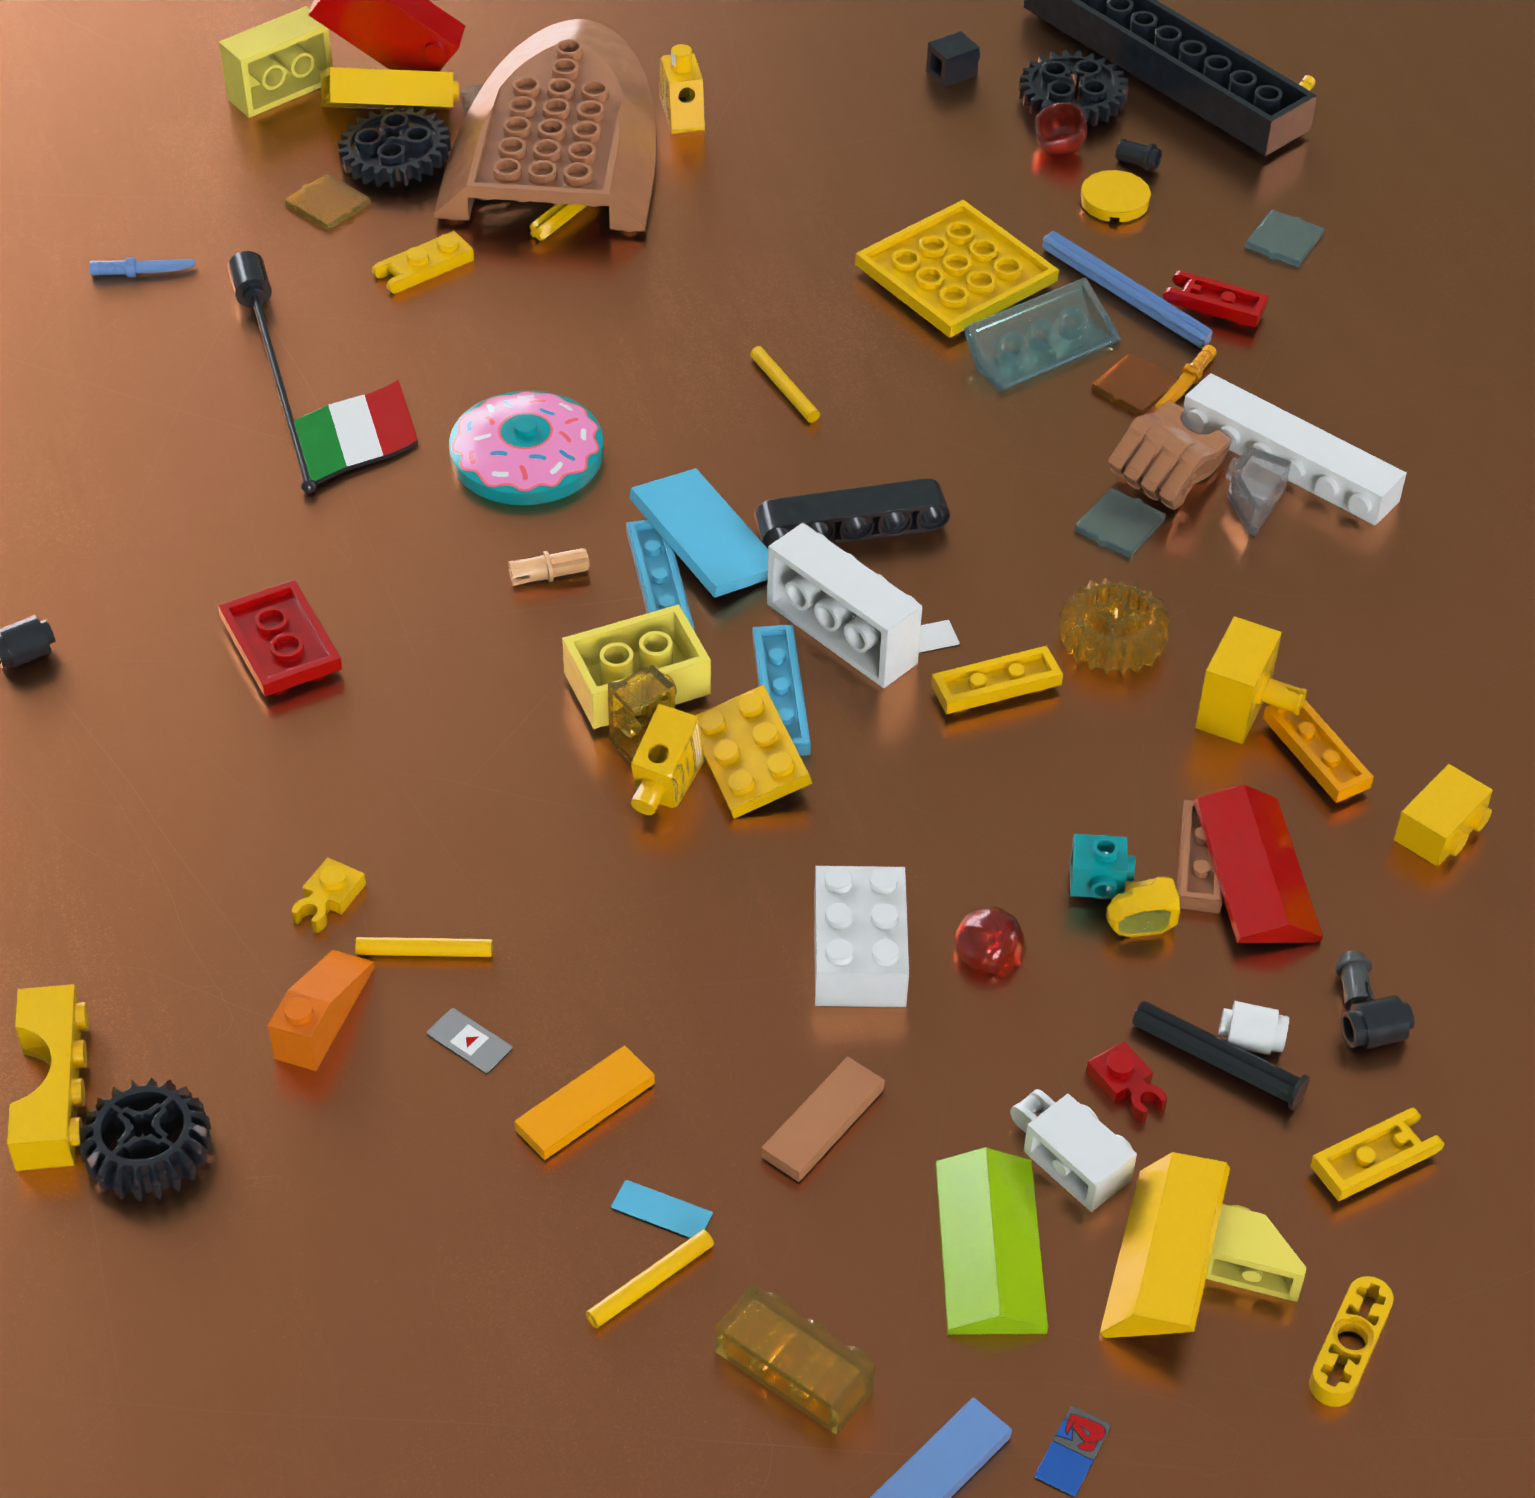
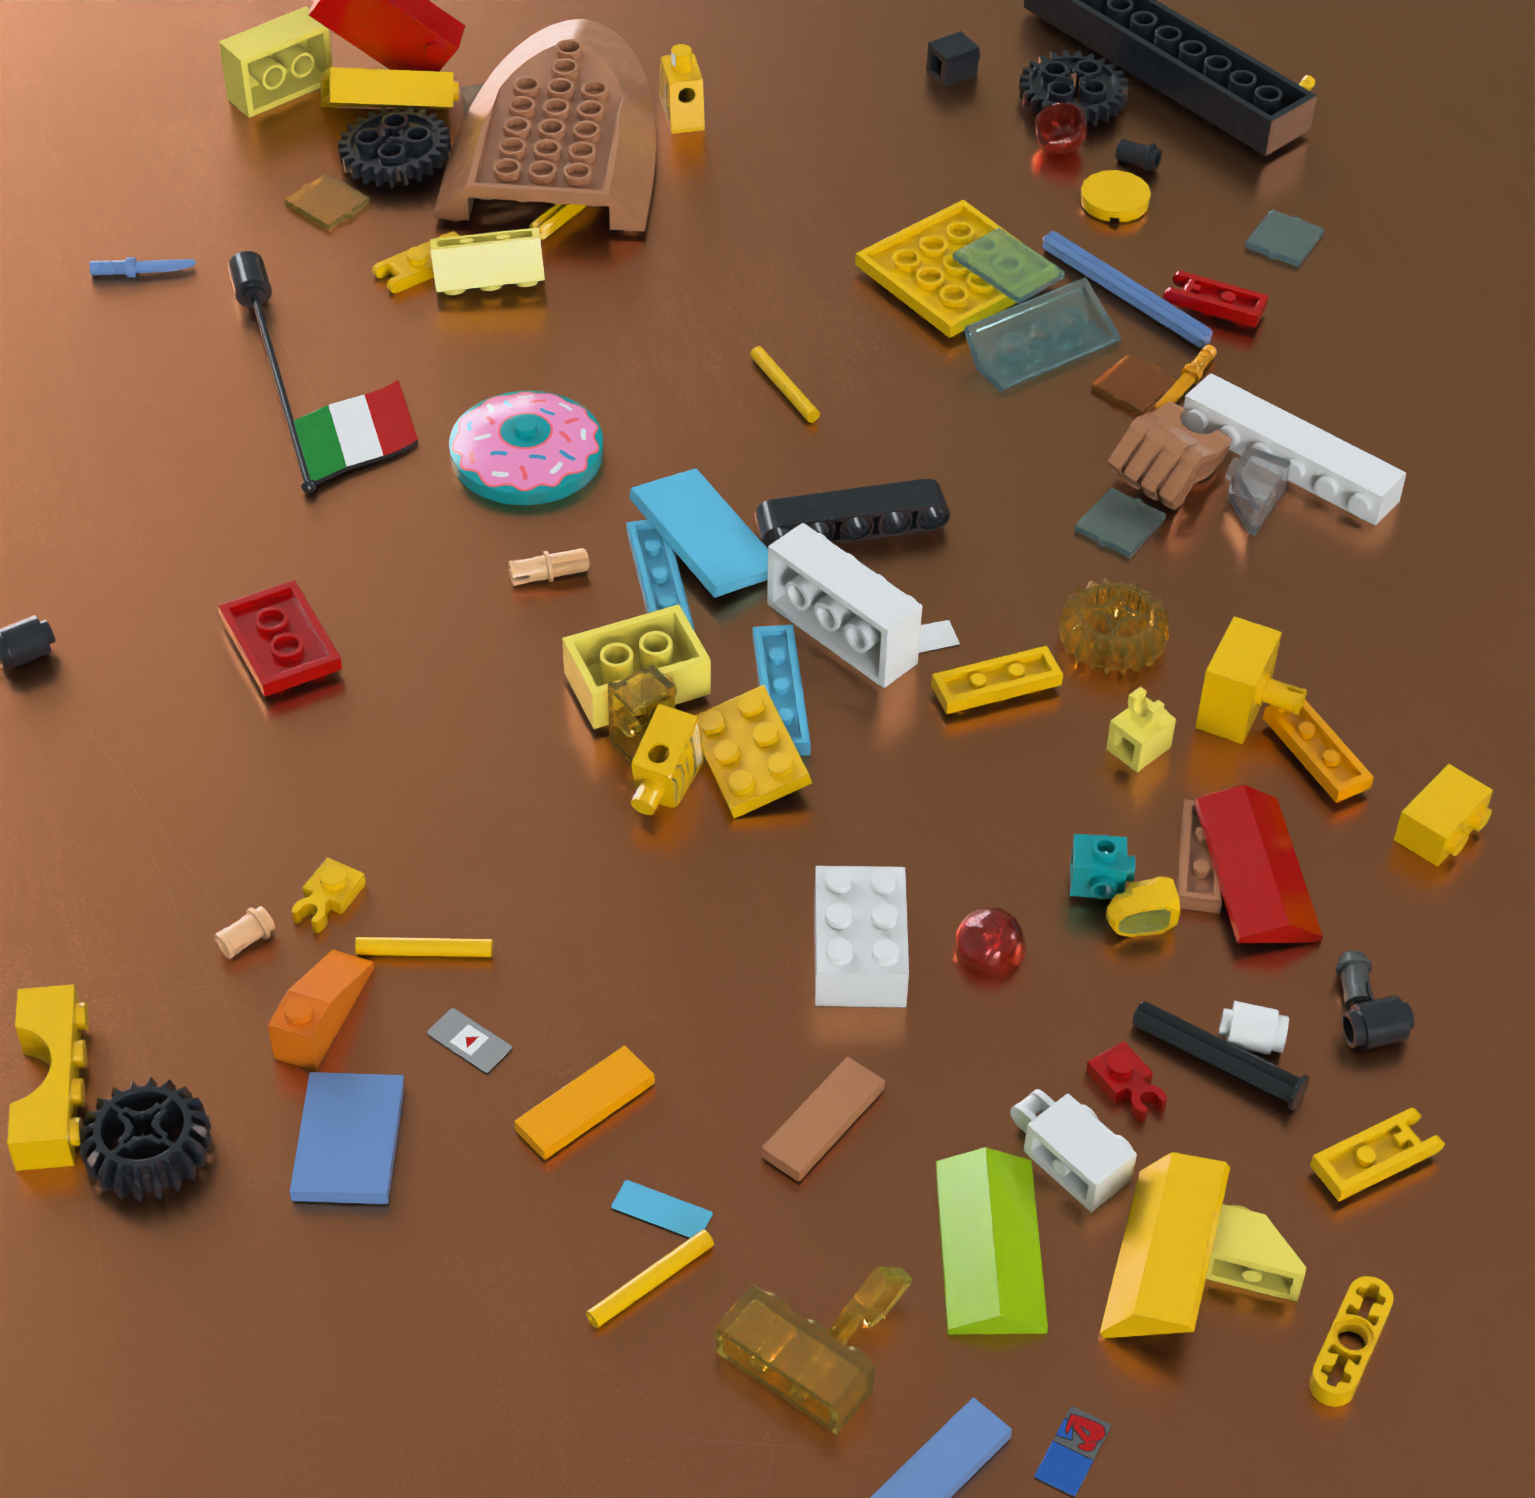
(247, 930): none -> light nougat pin
(348, 1138): none -> medium blue tile
(487, 261): none -> light yellow brick
(871, 1301): none -> clear yellow tile
(1008, 265): none -> clear light blue piece
(1140, 731): none -> light yellow brick

